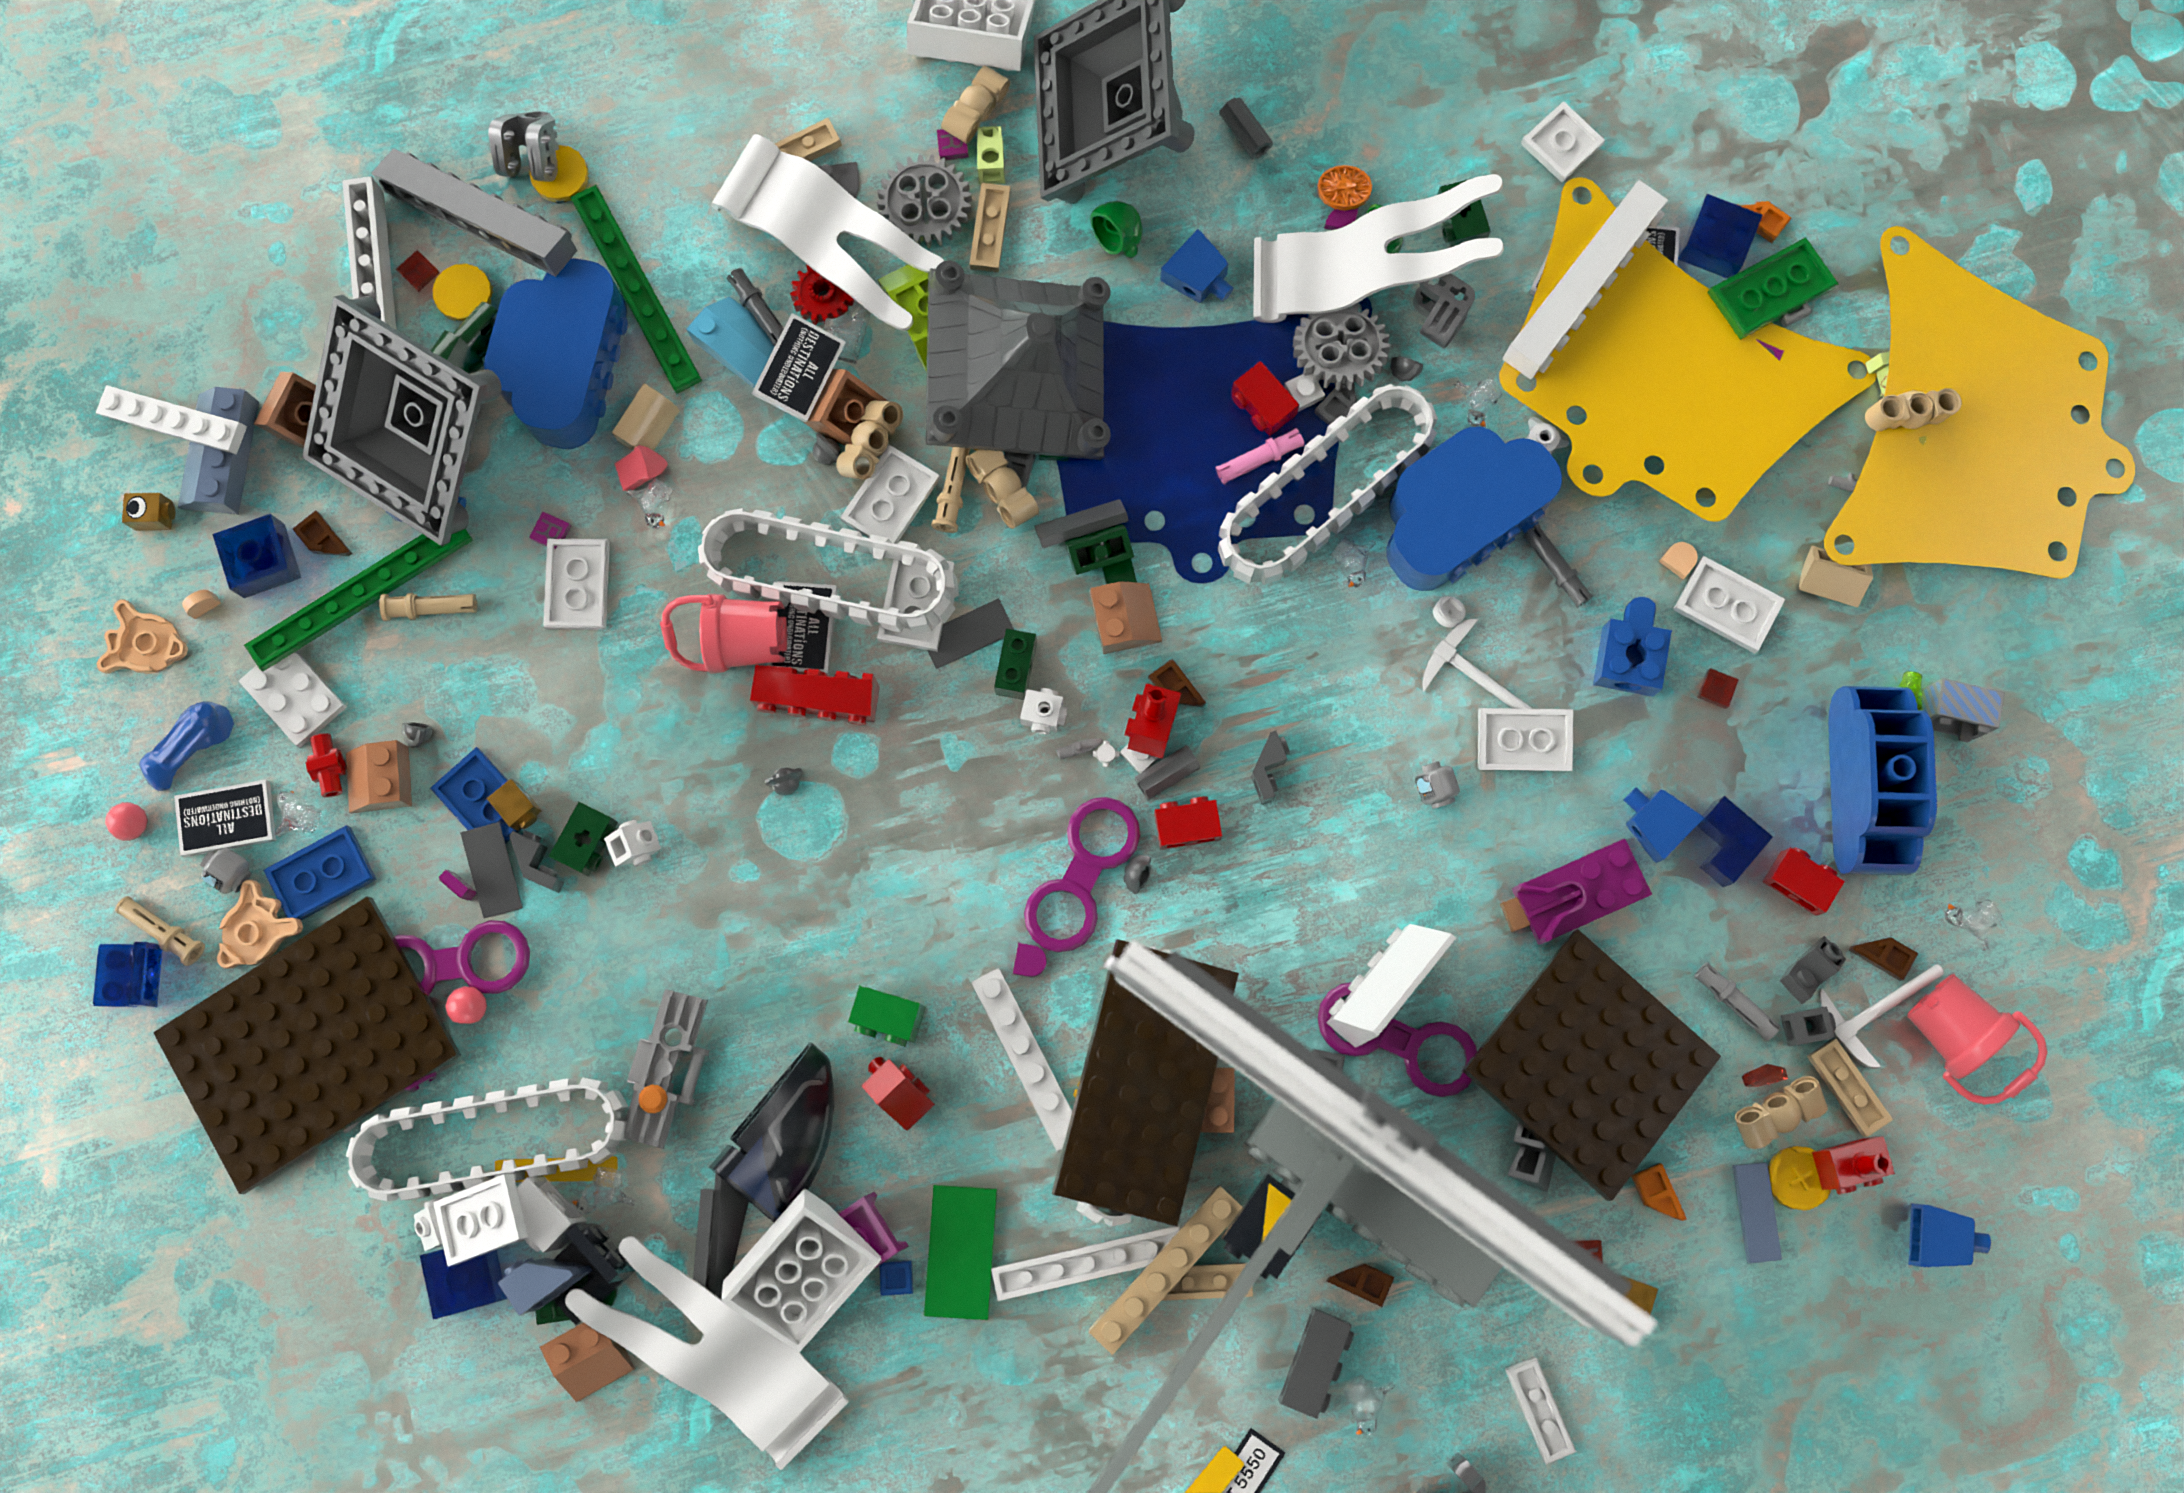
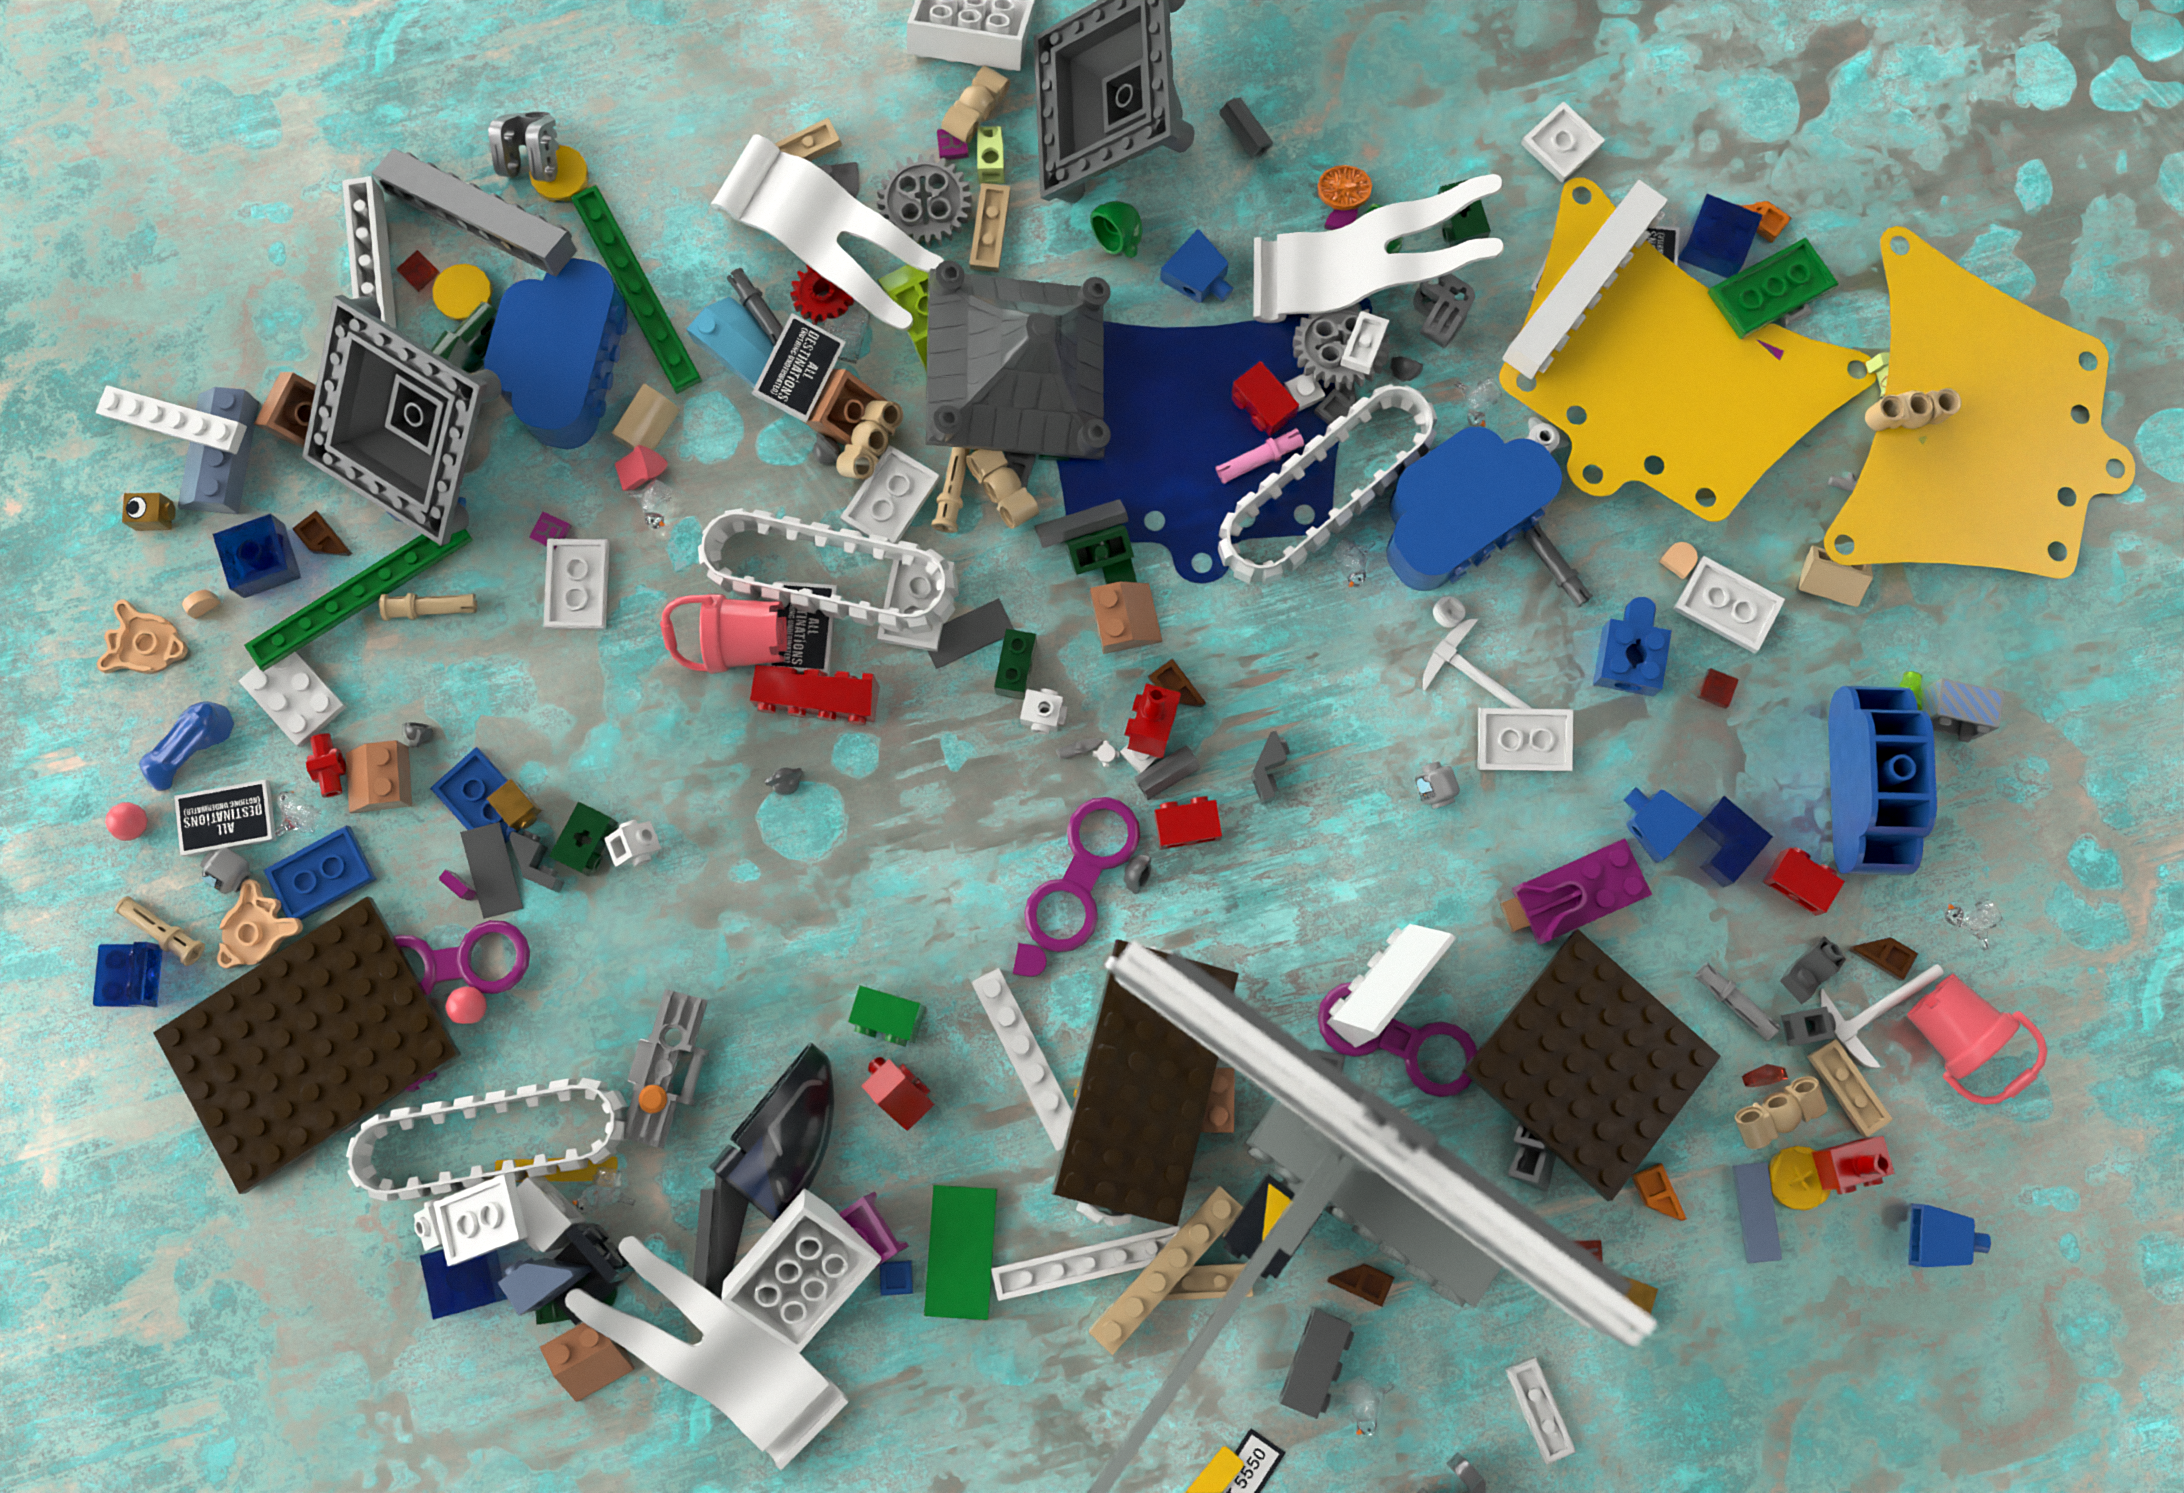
(1364, 342): none -> white plate

